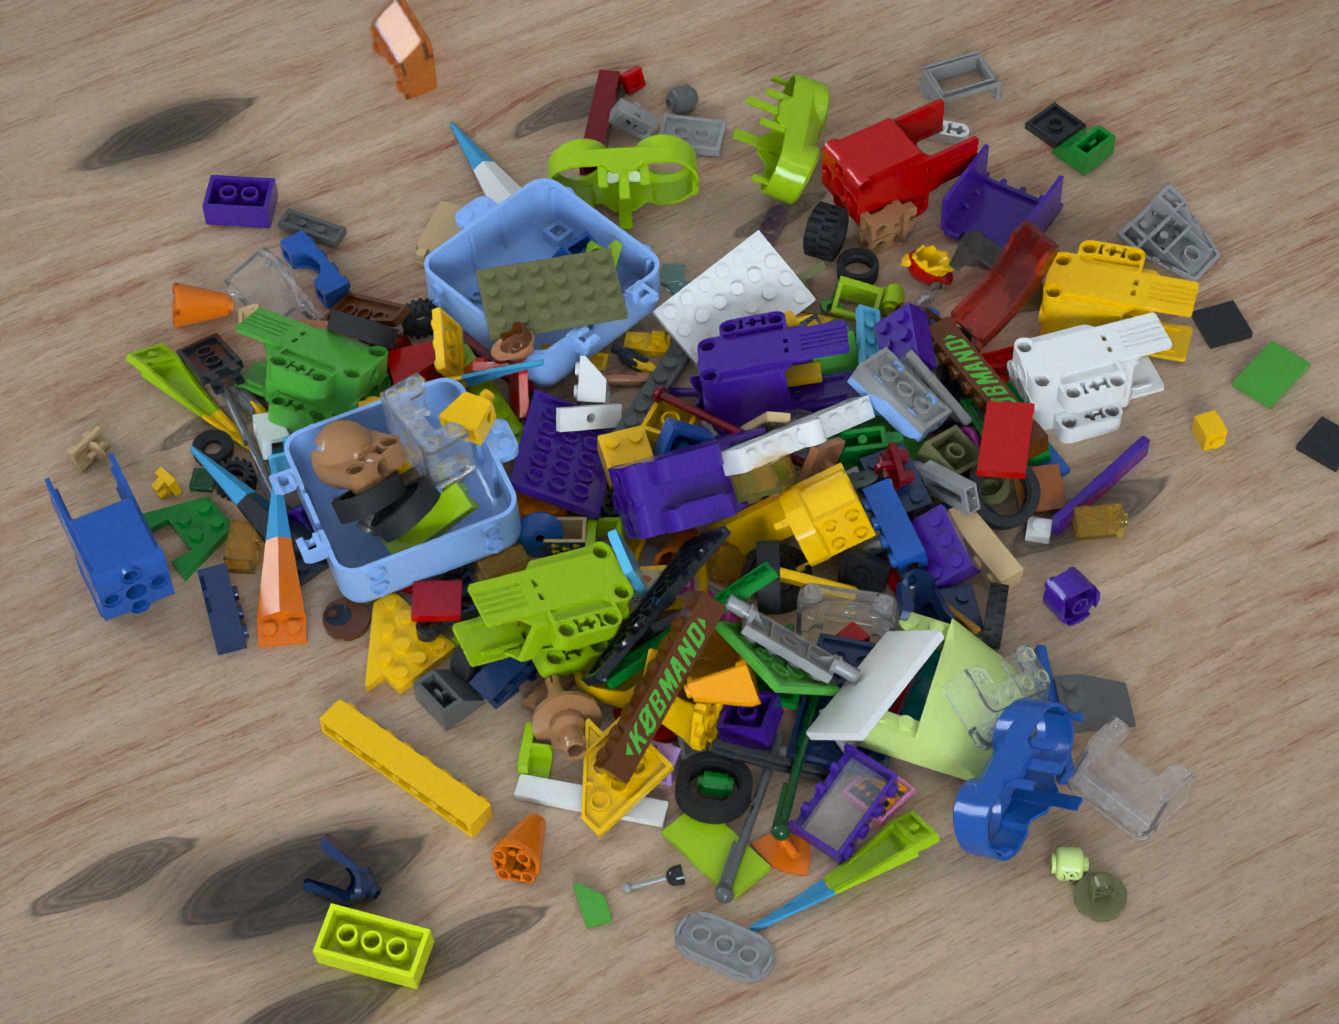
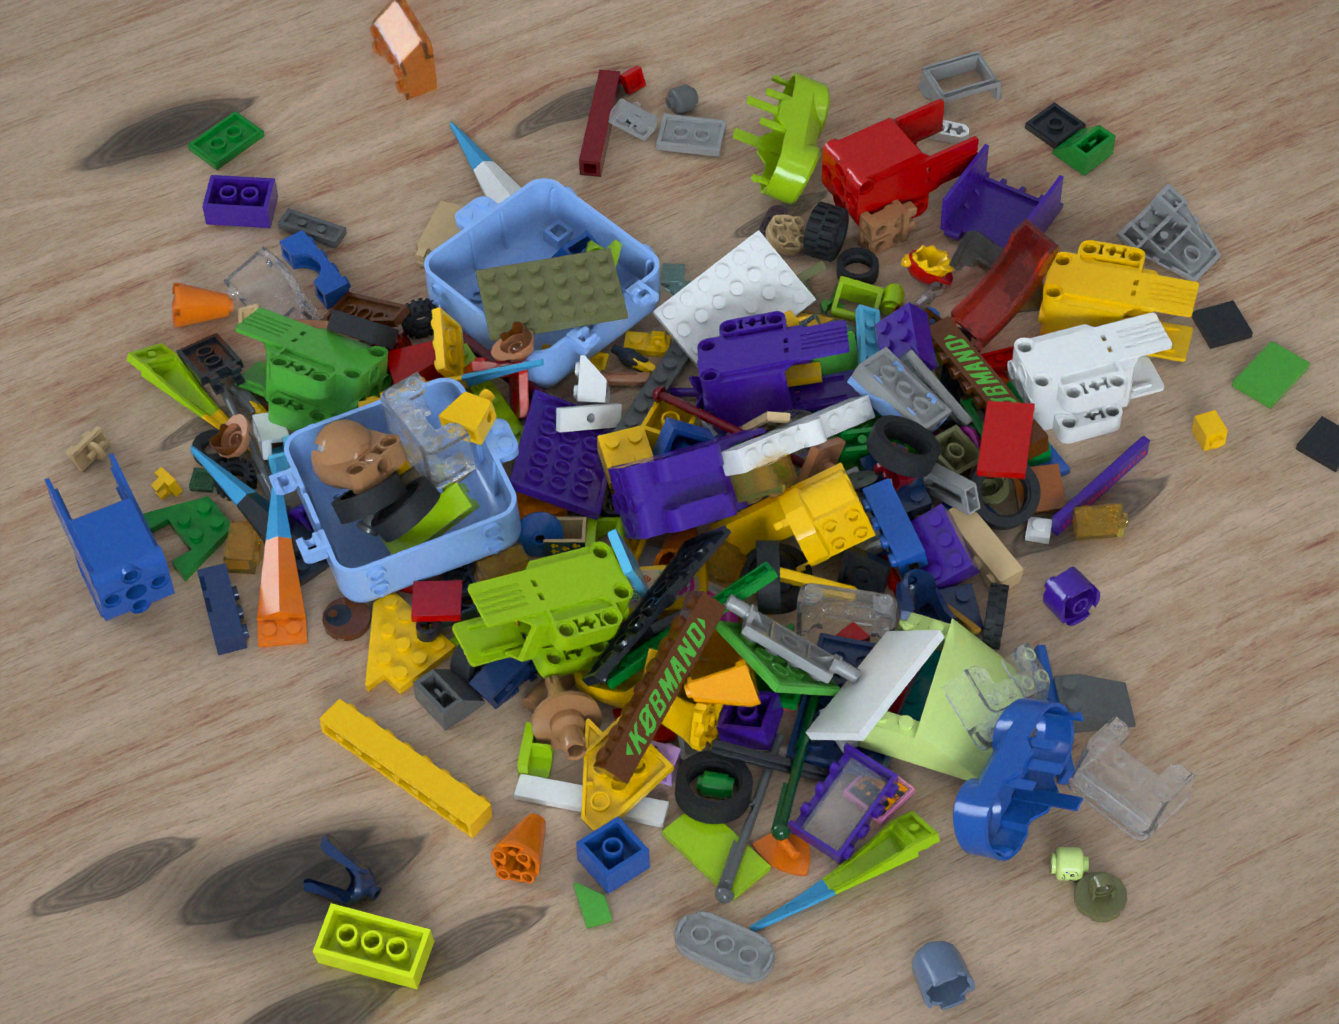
(226, 140): none -> green tile
(232, 437): none -> nougat piece
(613, 855): none -> blue brick
(623, 173): lime piece -> none
(673, 876): hinge -> none
(786, 234): none -> tan tile
(896, 459): none -> black tyre
(941, 975): none -> sand blue cylinder

